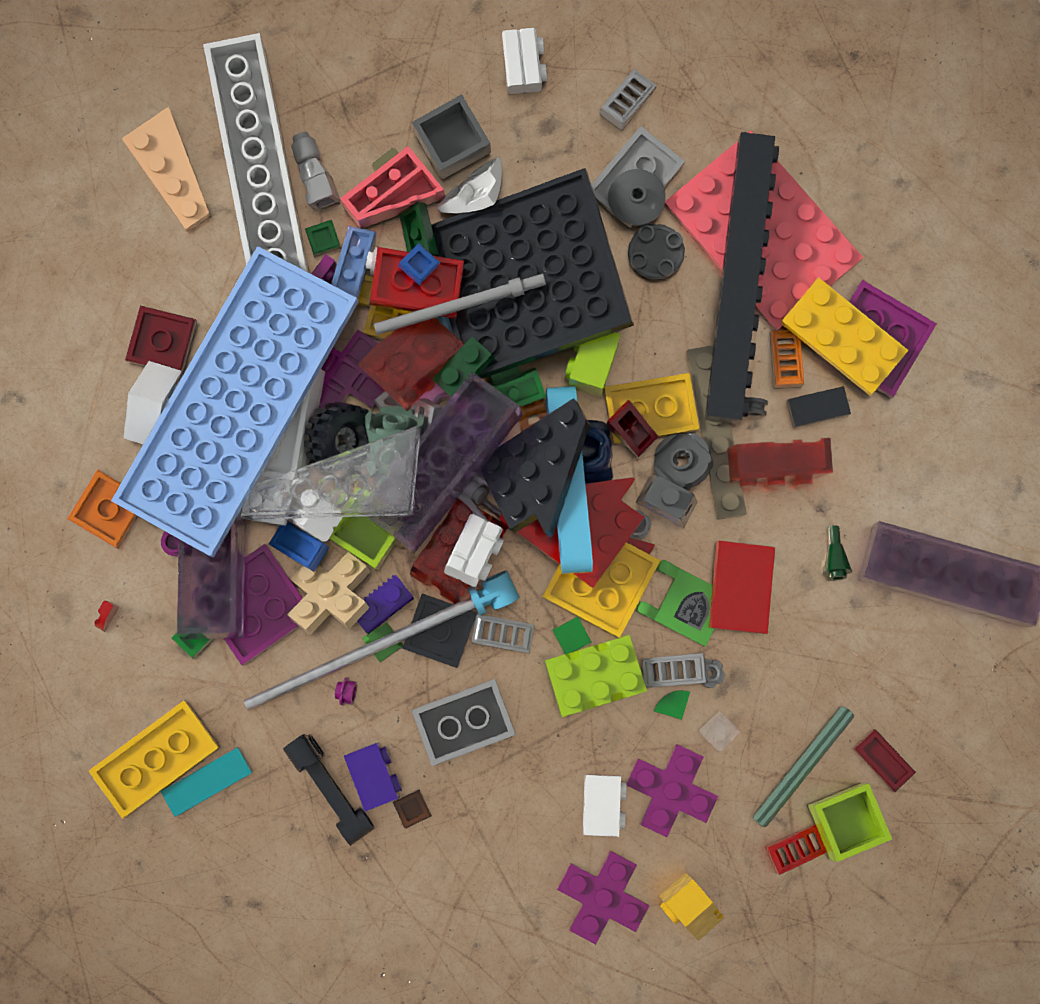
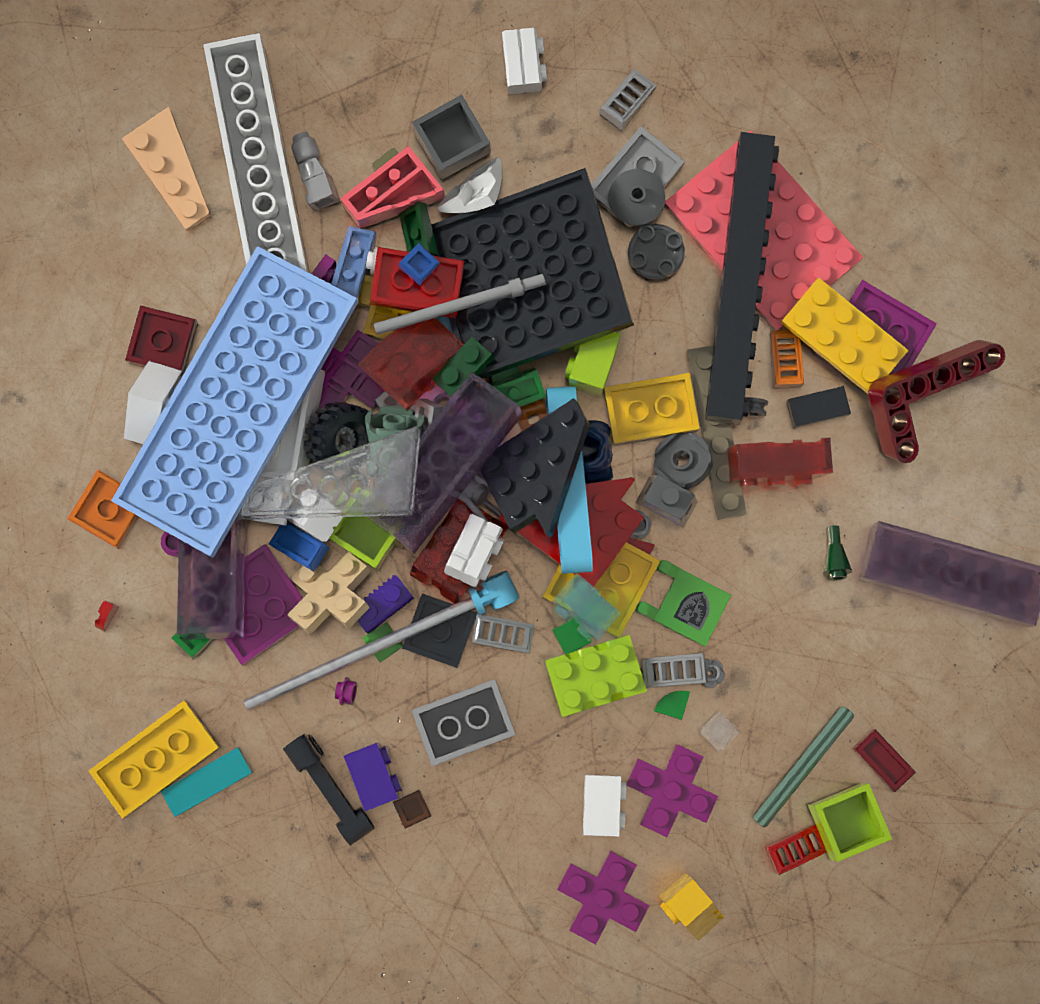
(323, 238): green tile -> none
(585, 607): none -> clear light blue brick
(631, 428): dark red slope -> none
(742, 587): red tile -> none
(924, 385): none -> dark red beam

